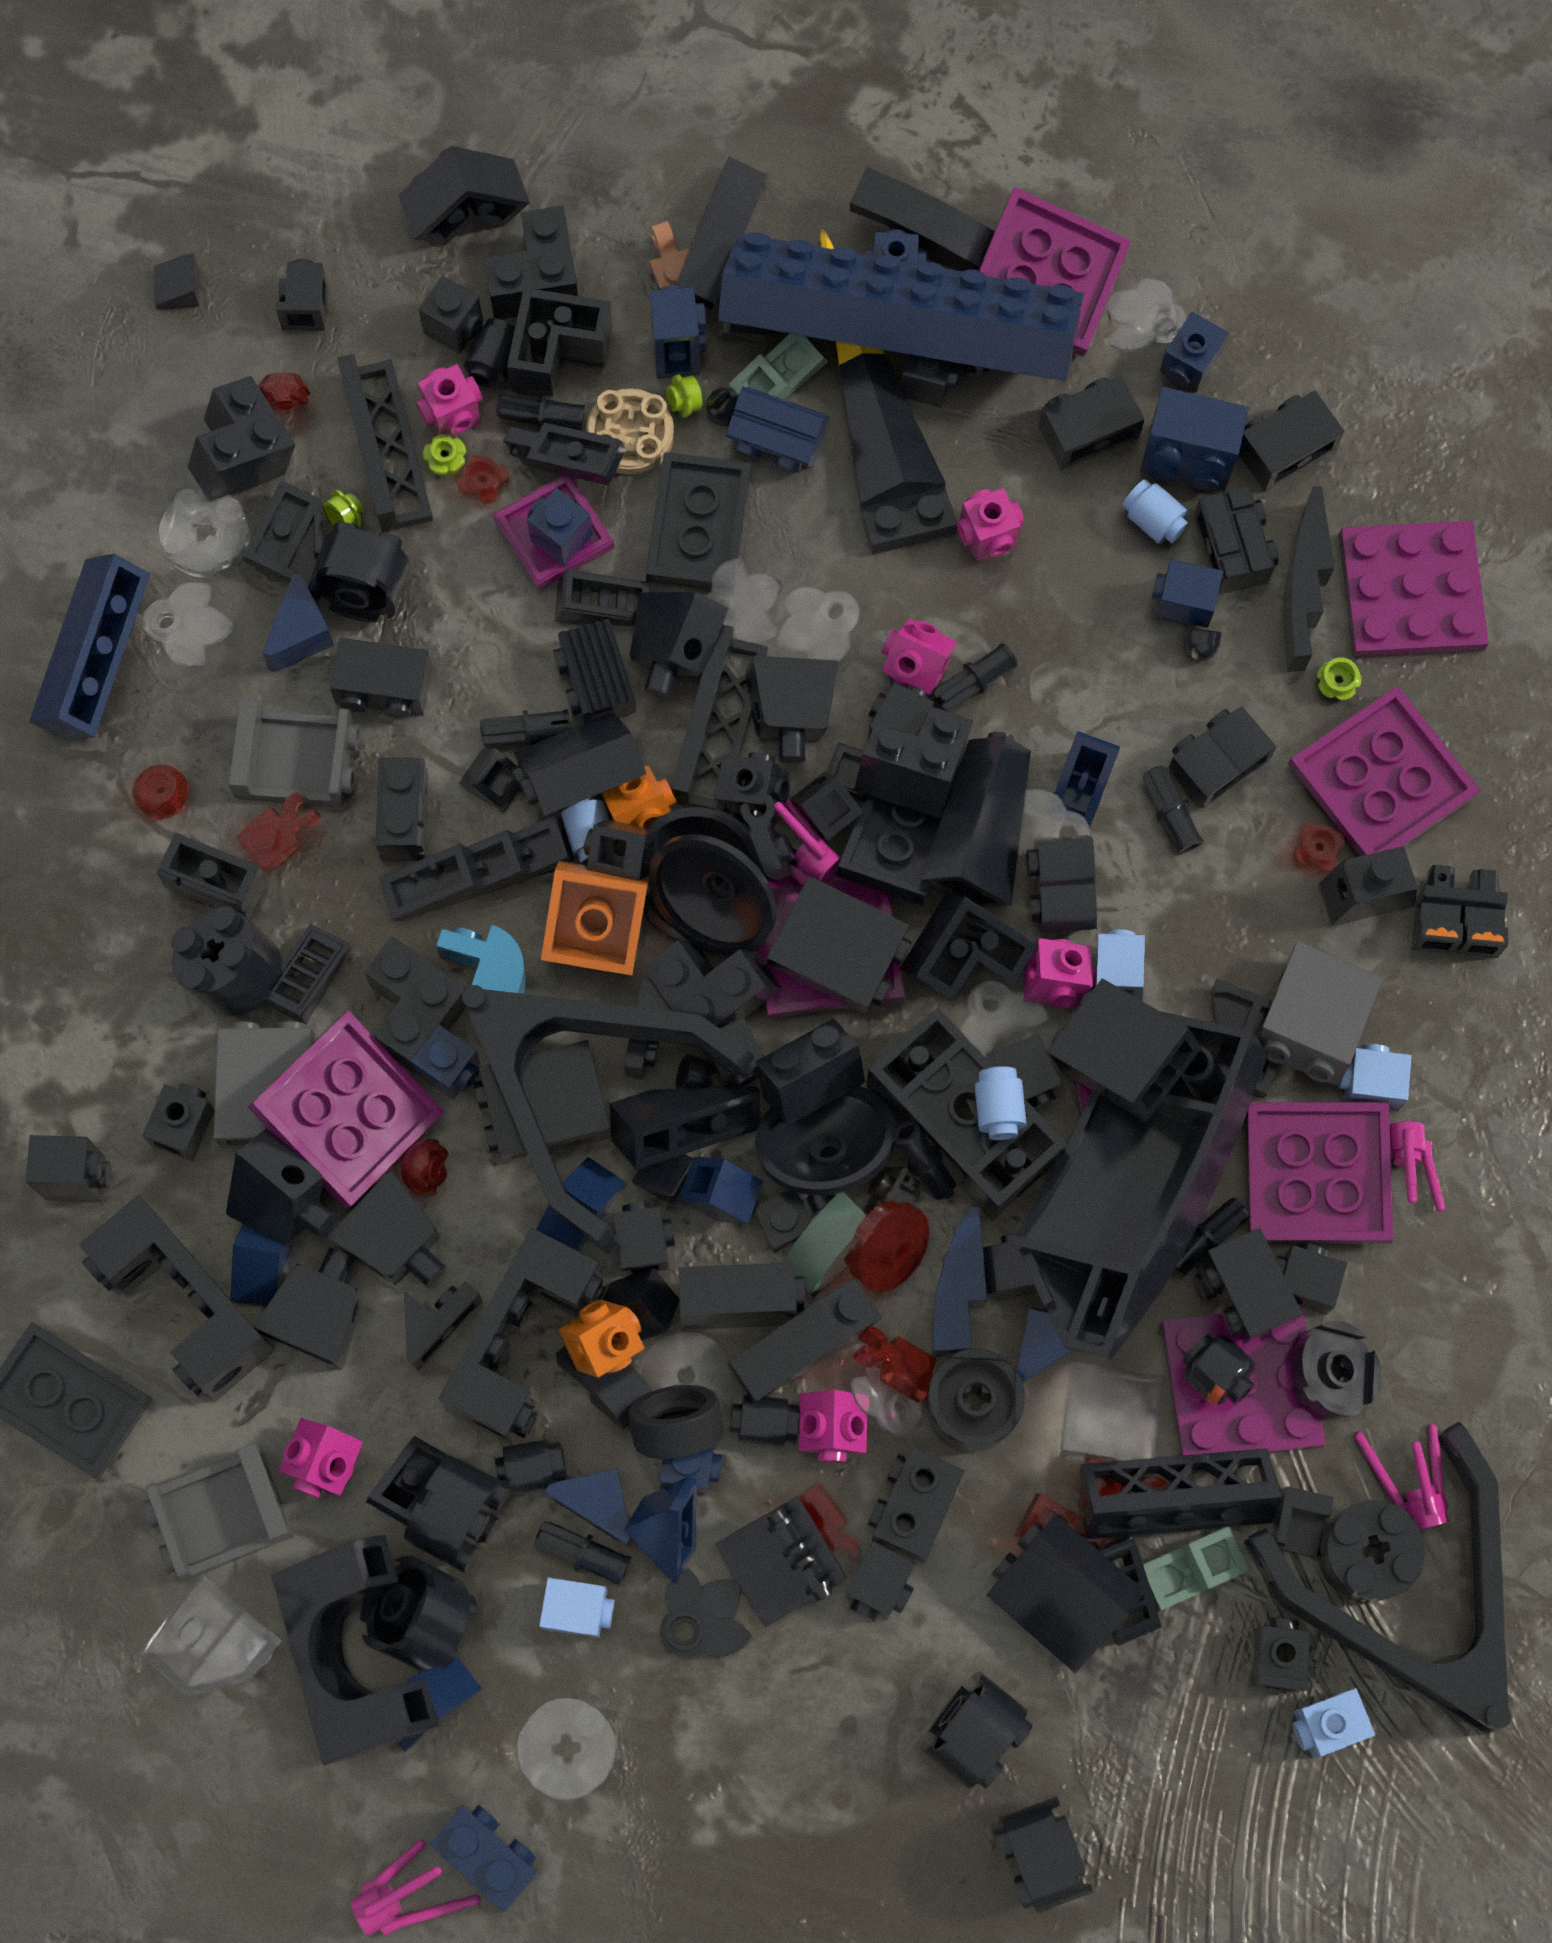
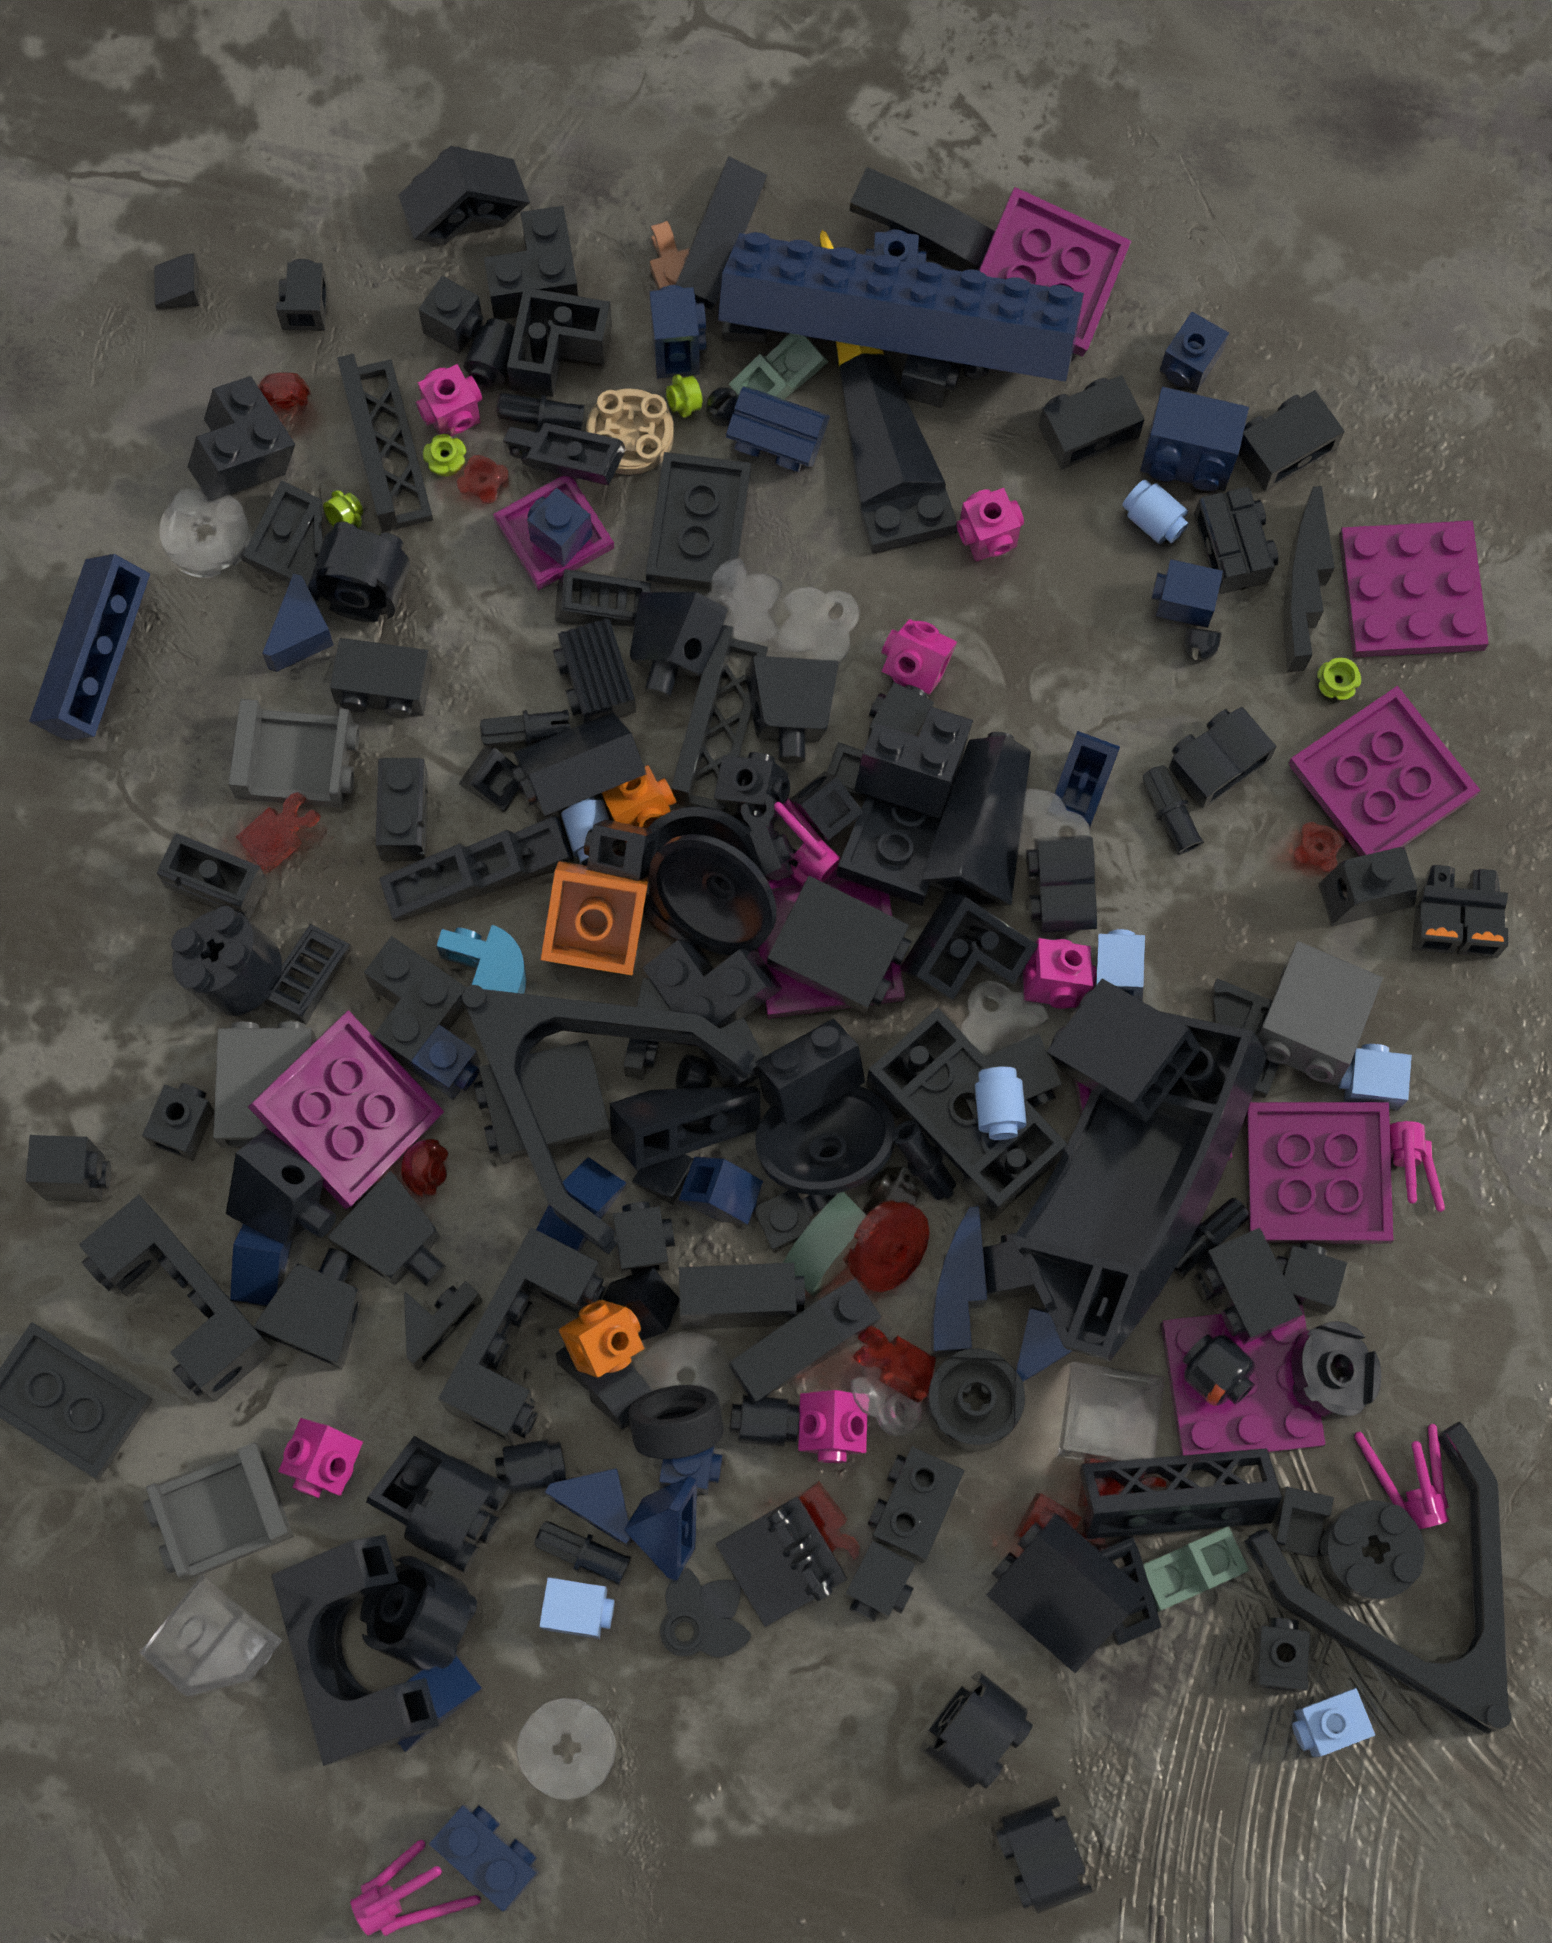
(169, 802): clear red plate -> none
(193, 624): clear plate -> none
(975, 677): black axle -> none
(1140, 315): clear plate -> none

